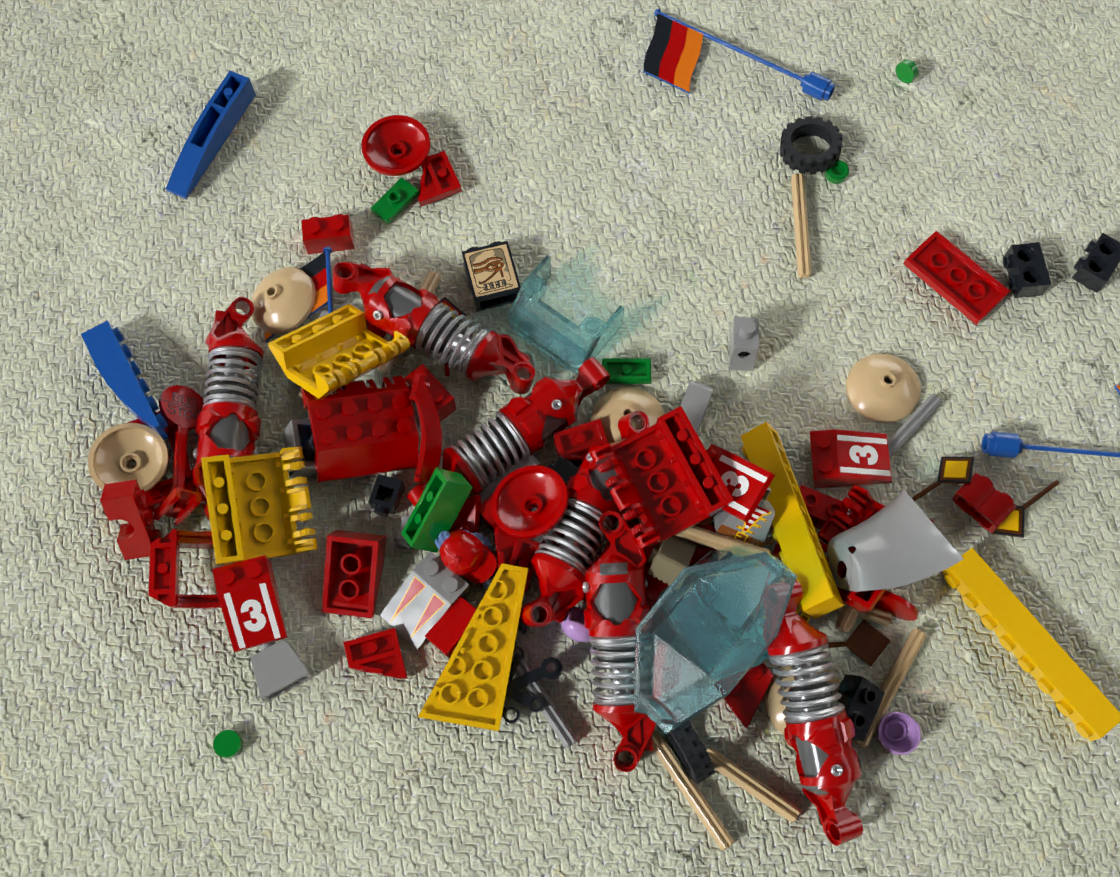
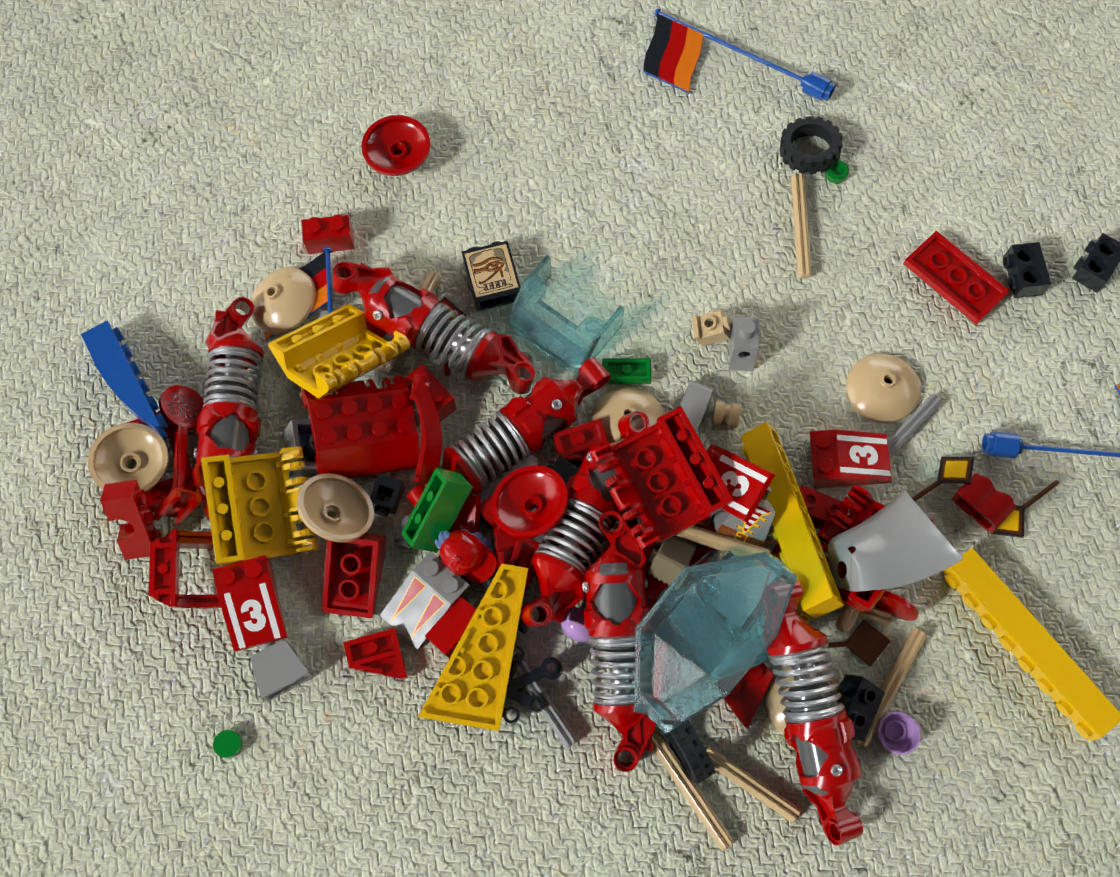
(210, 132): blue slope -> none
(342, 500): none -> tan dish
(394, 201): green plate -> none
(437, 179): red wing -> none
(718, 331): none -> tan brick
(726, 413): none -> tan wheel
(907, 71): green tile -> none

